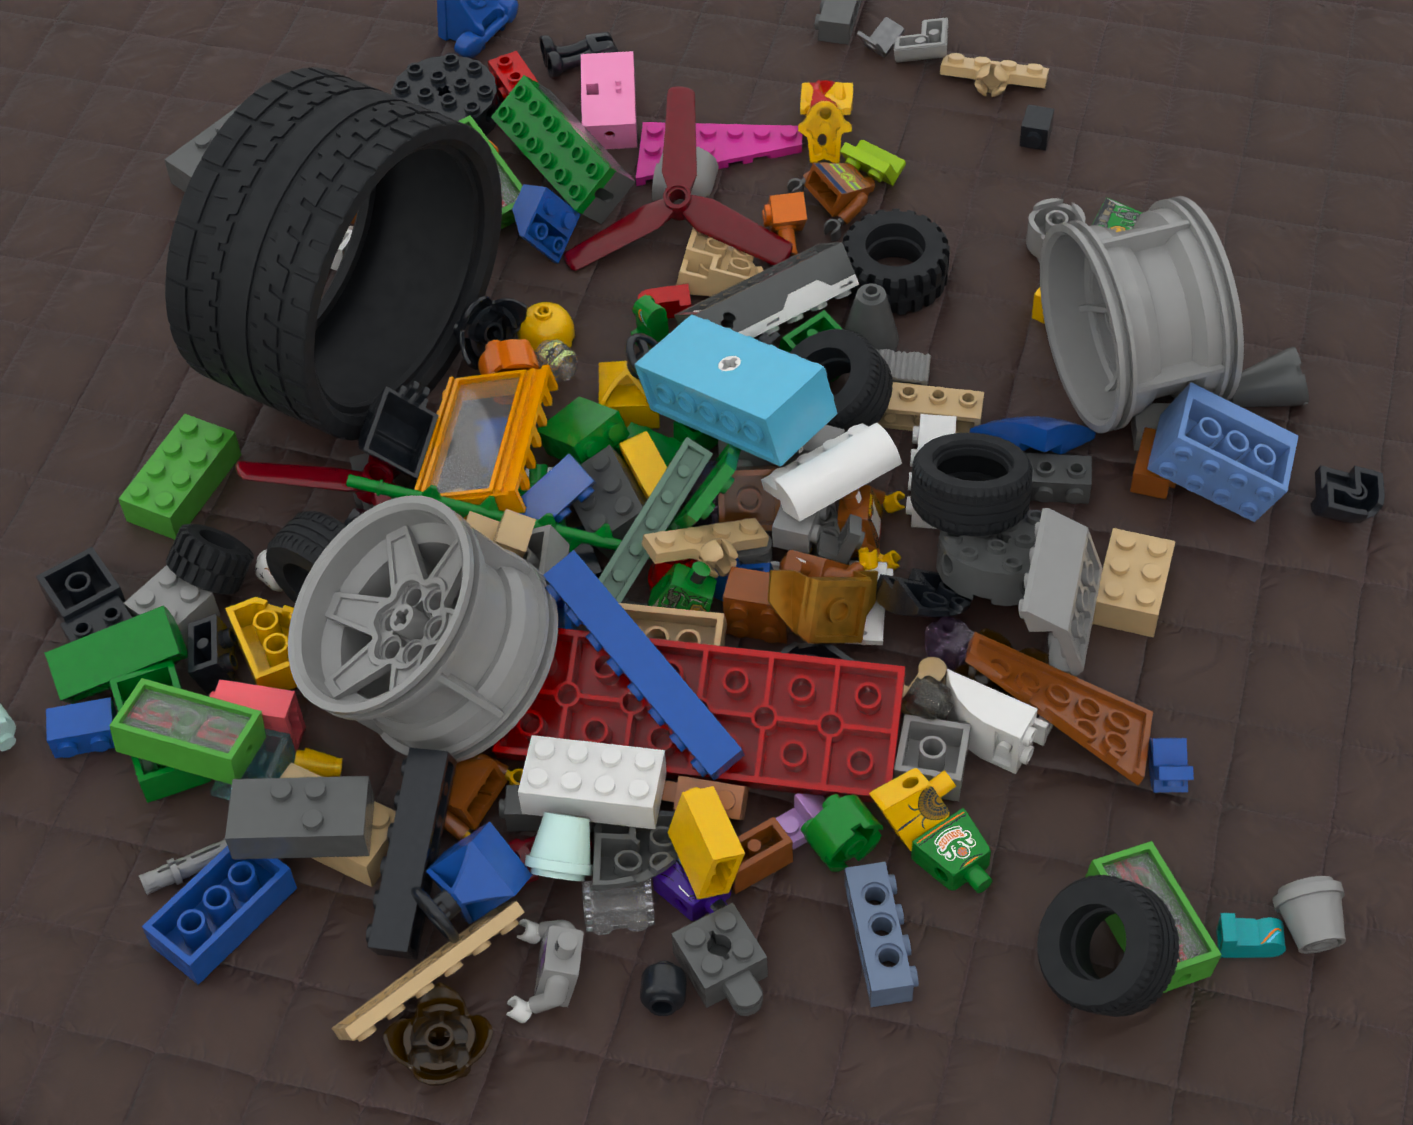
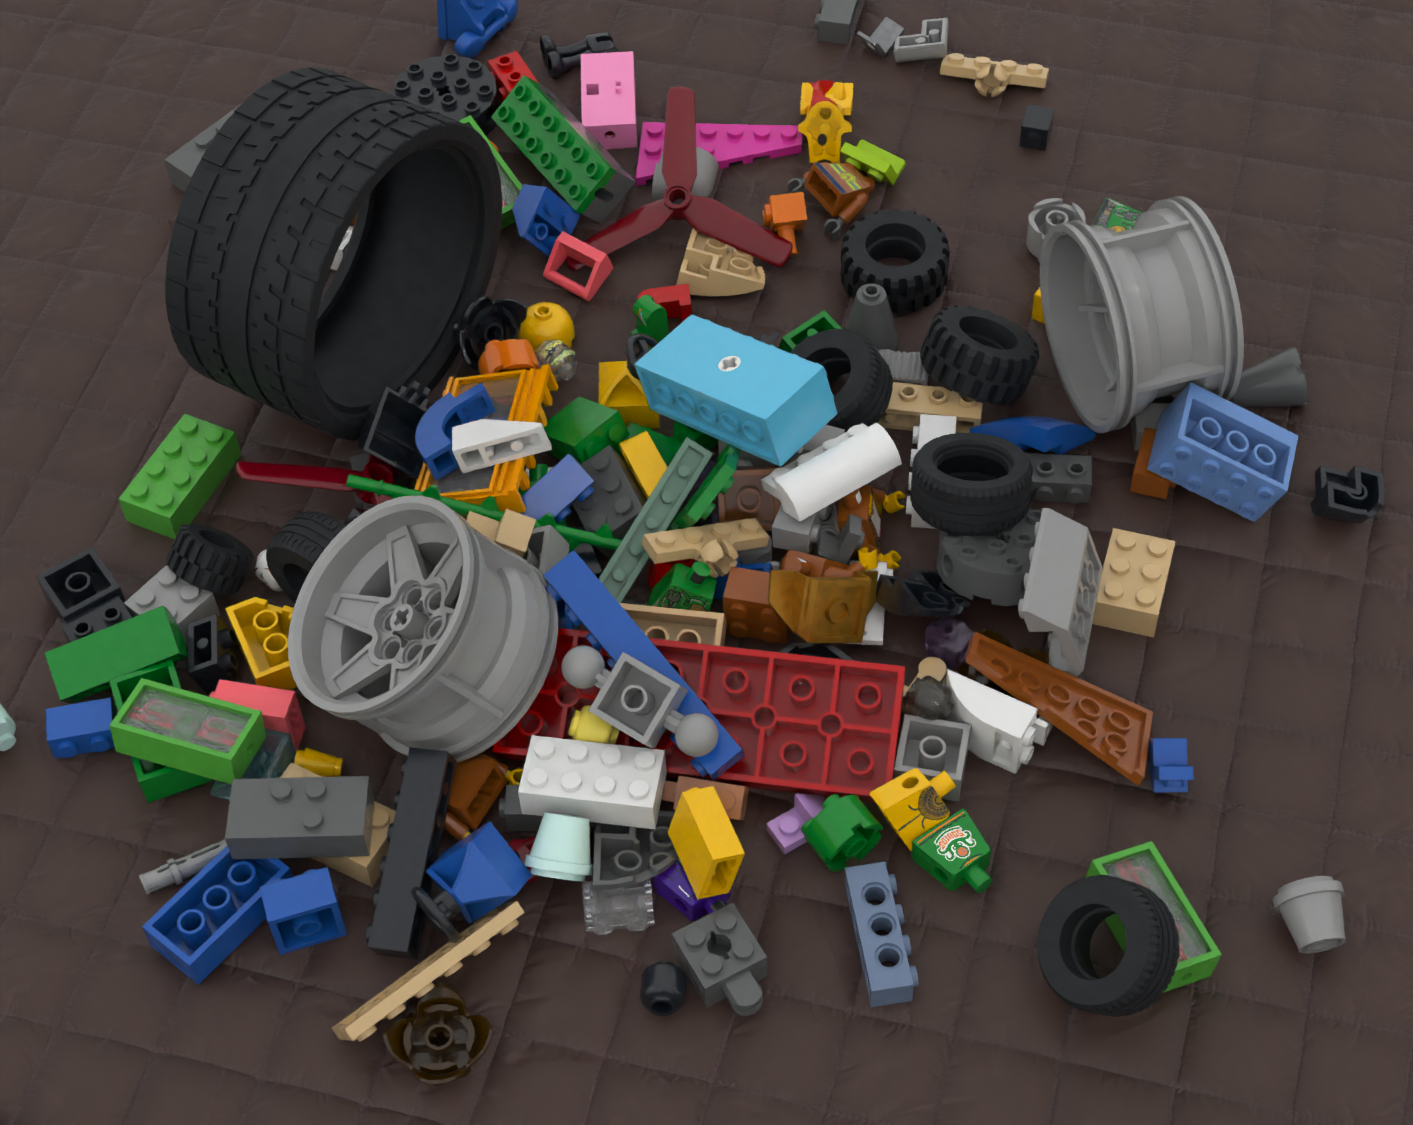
(303, 910): none -> blue brick
(435, 427): none -> blue arch
(496, 442): none -> white slope
(556, 967): light grey torso -> none
(591, 728): none -> light yellow head
(597, 260): none -> coral tile
(639, 701): none -> light grey brick
(766, 851): dark orange brick -> none
(780, 292): dark grey piece -> none
(979, 354): none -> black tyre
(1249, 937): teal leg -> none

